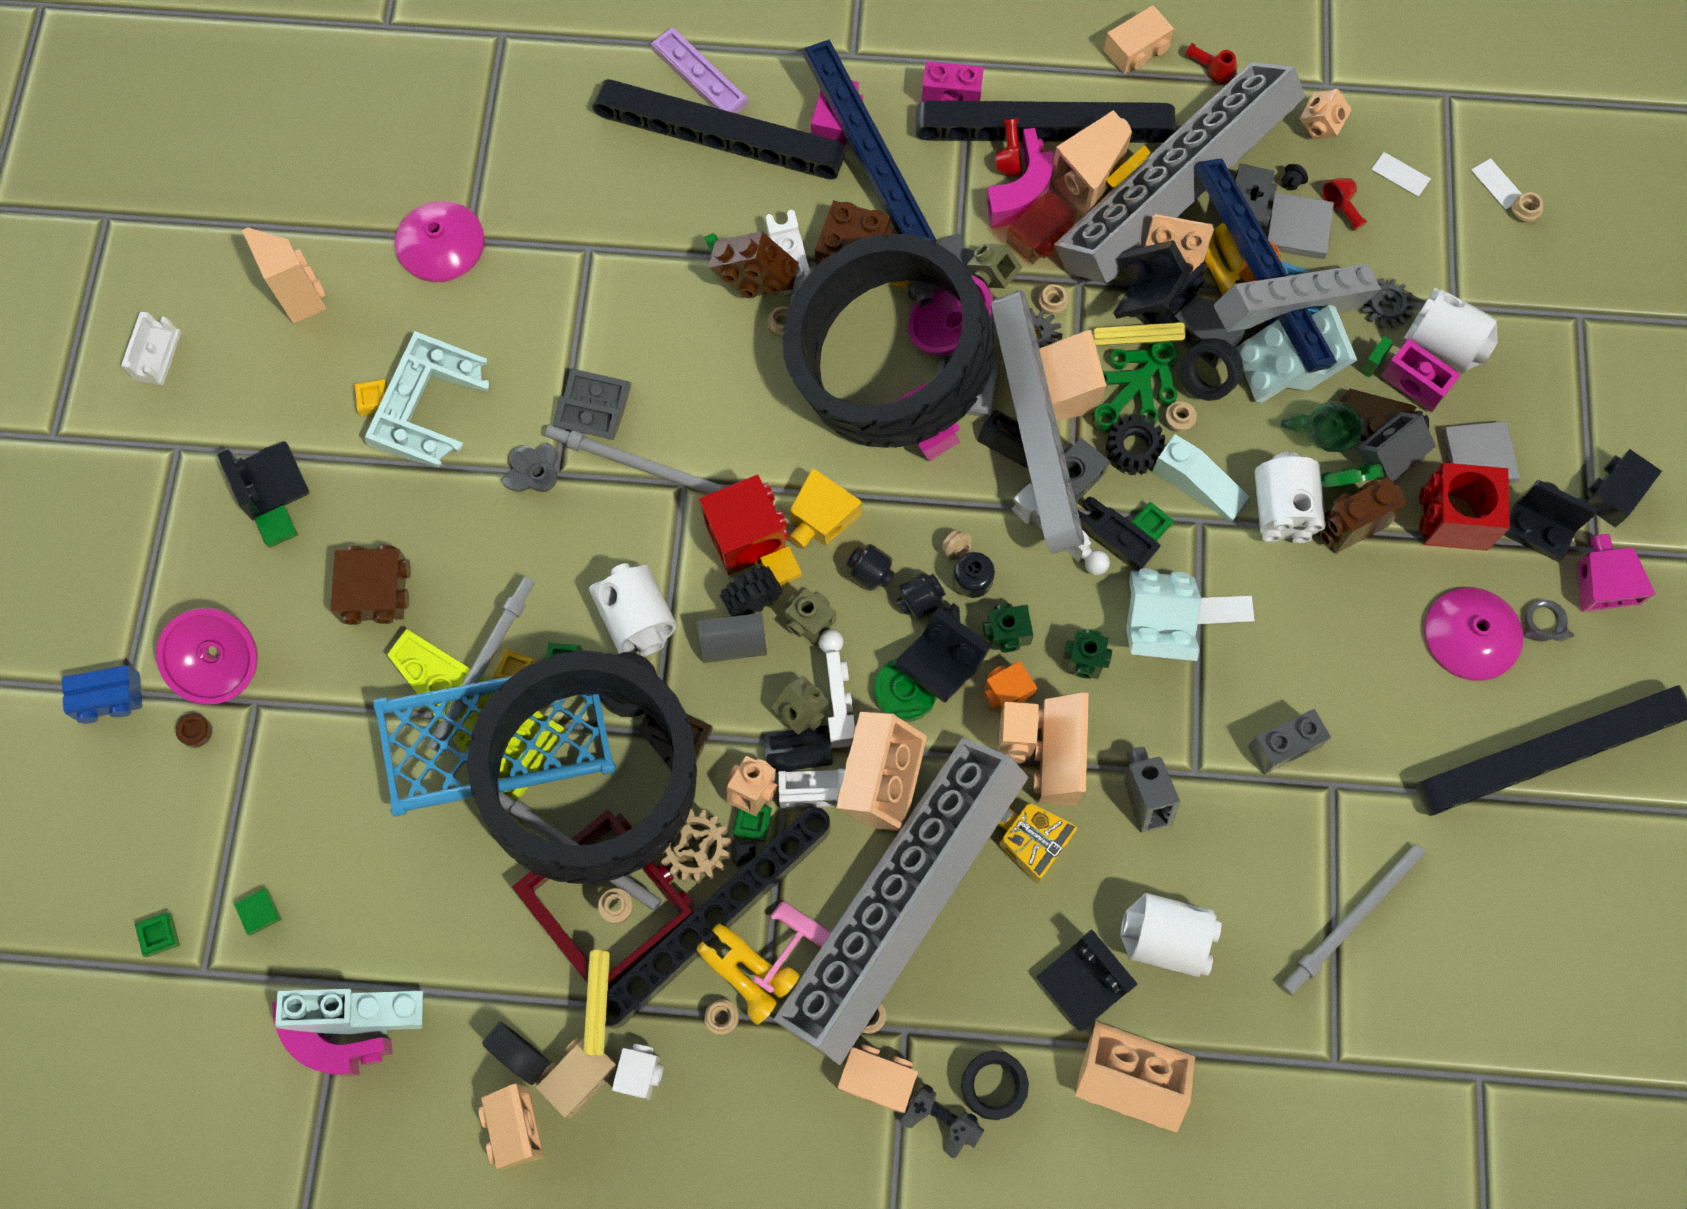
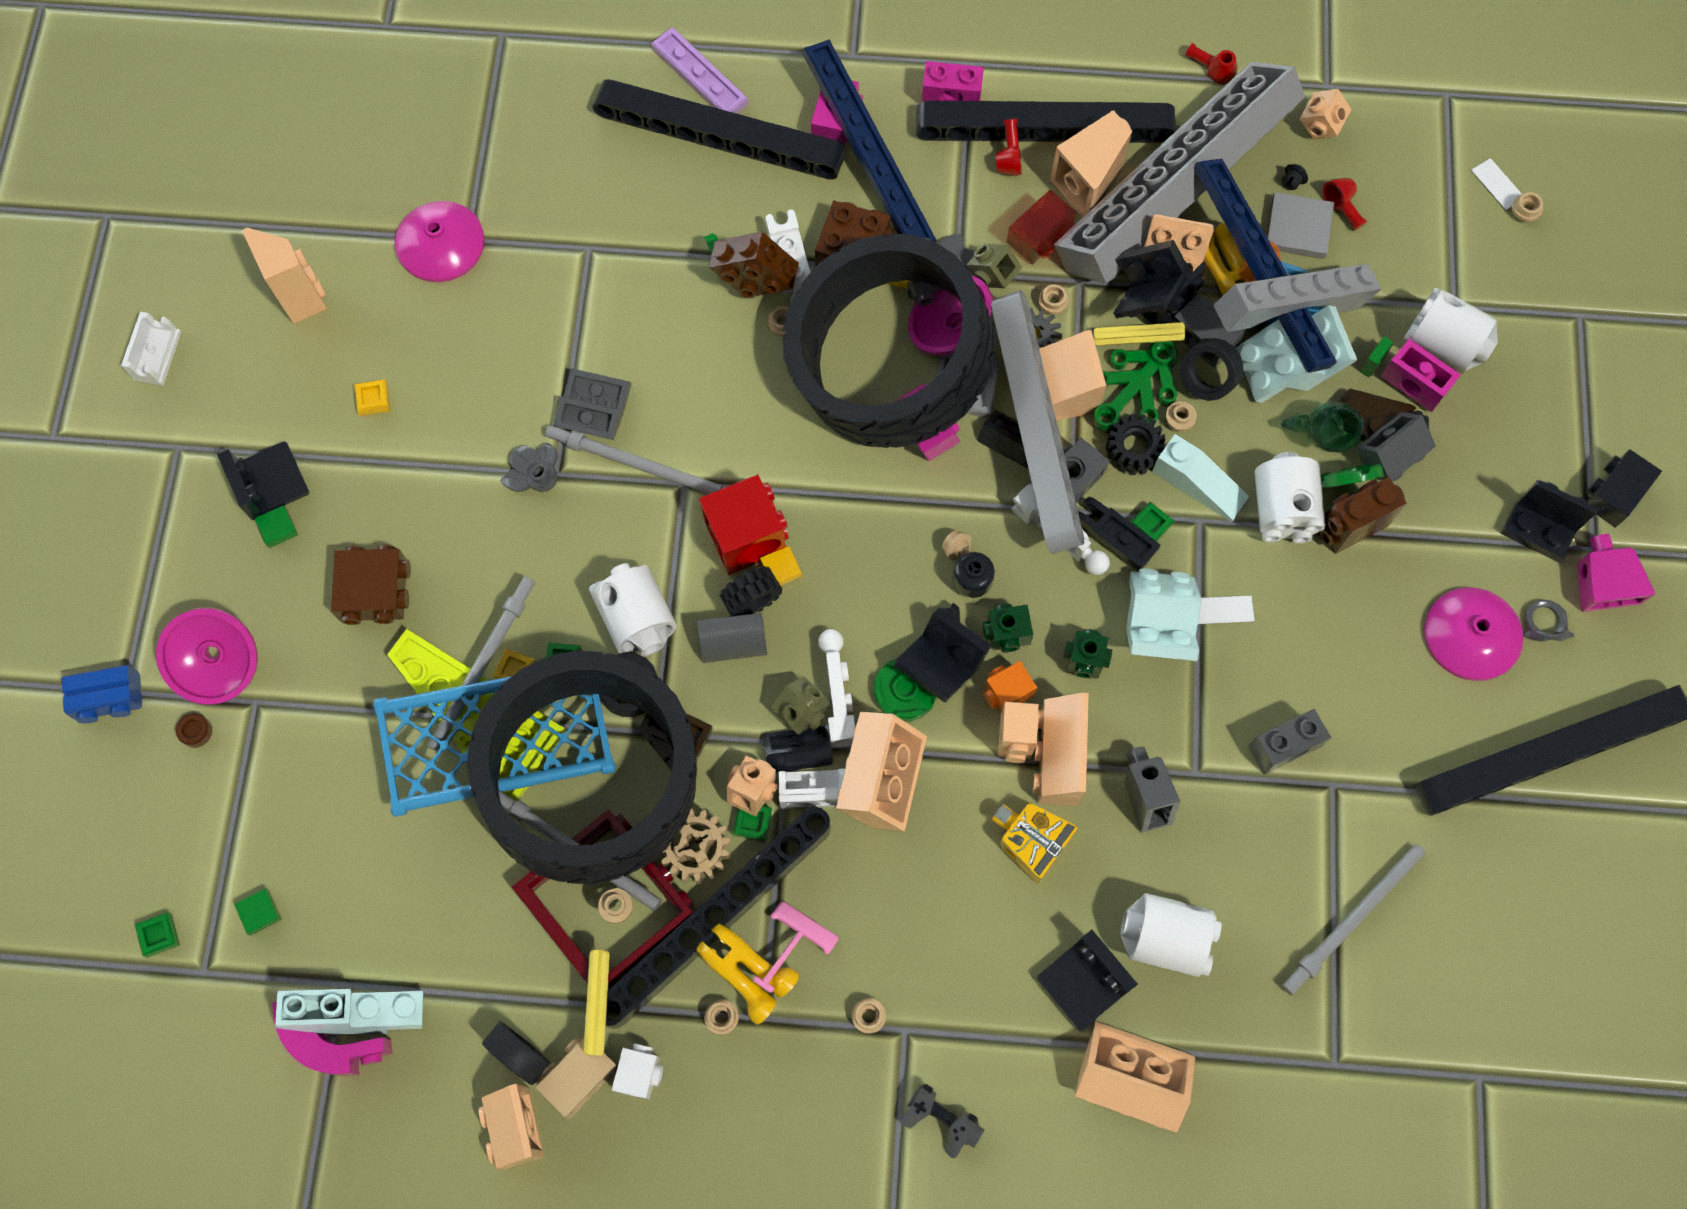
(391, 425): light aqua wedge -> none
(742, 851): black piece -> none
(809, 614): olive brick -> none
(822, 511): yellow torso -> none
(870, 567): black head -> none
(878, 1079): light nougat brick -> none
(901, 899): light grey brick -> none
(921, 595): black head -> none
(1011, 200): dark pink arch -> none
(1020, 1079): black tyre -> none
(1129, 166): yellow tile -> none
(1139, 40): light nougat brick -> none
(1257, 190): dark grey brick -> none
(1399, 307): dark grey gear -> none
(1401, 174): white sticker -> none
(1482, 446): light grey tile -> none
(1483, 489): red brick -> none

